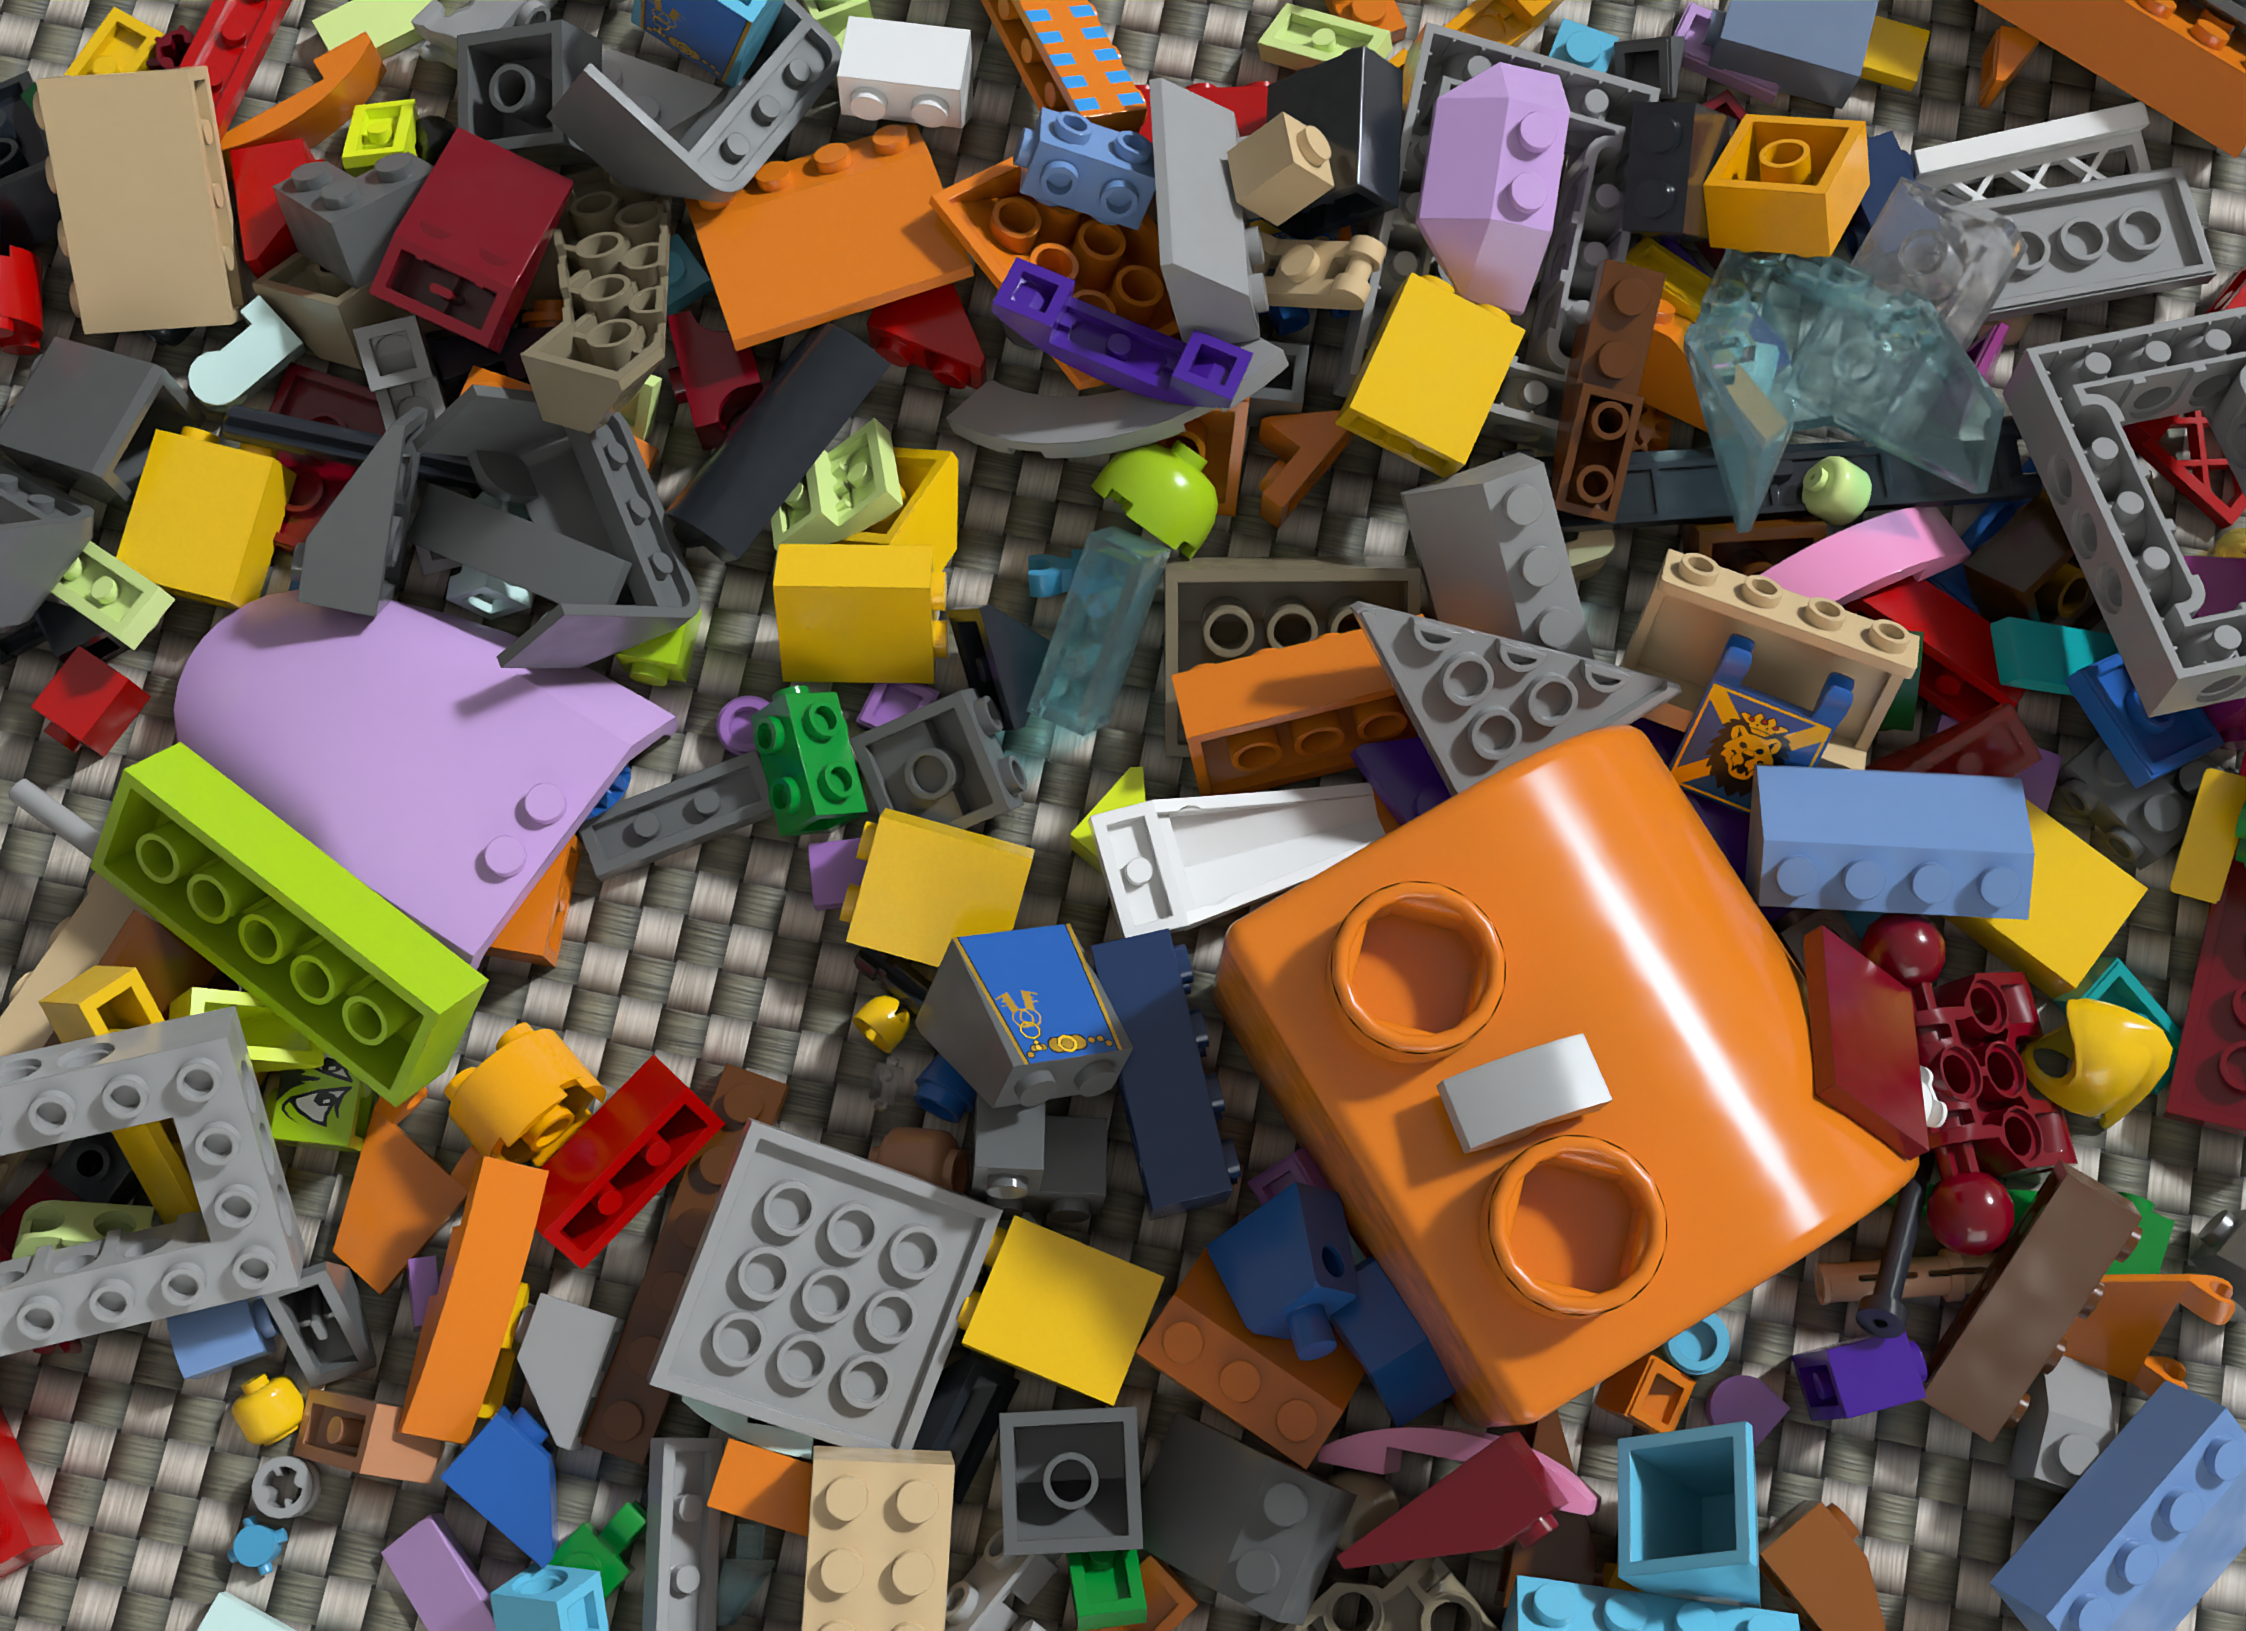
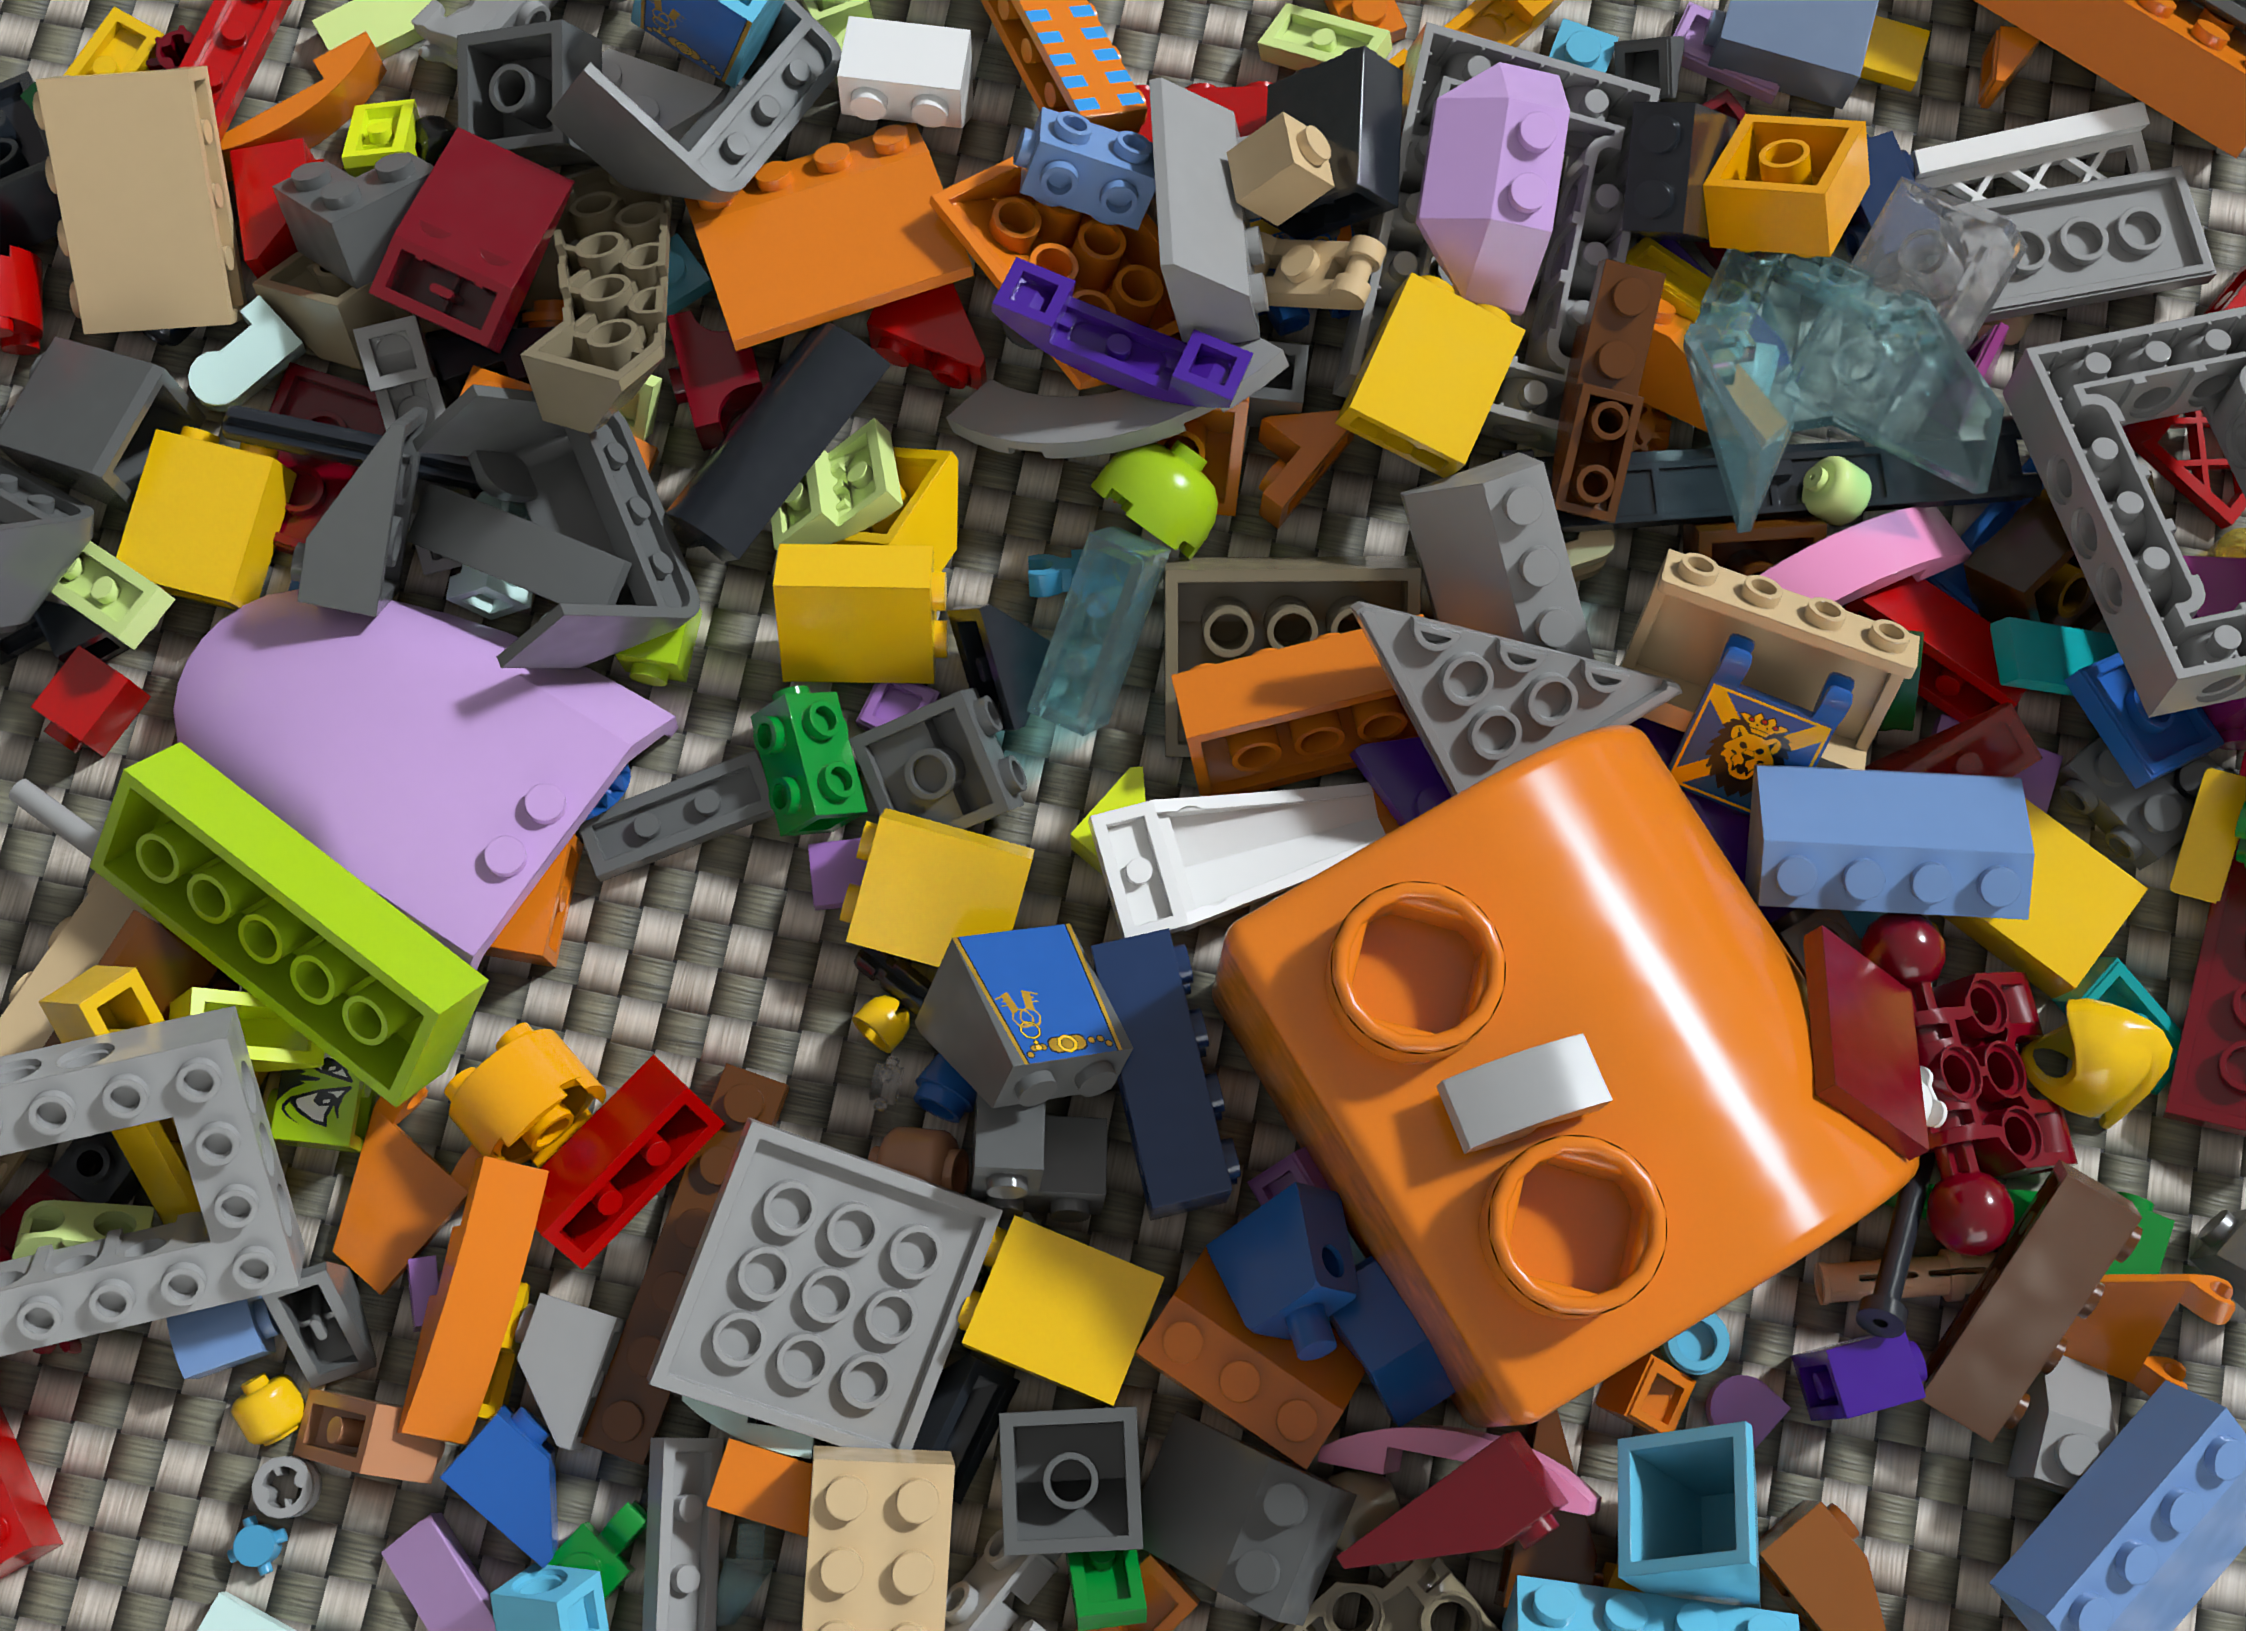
(735, 725): medium lavender tile -> none

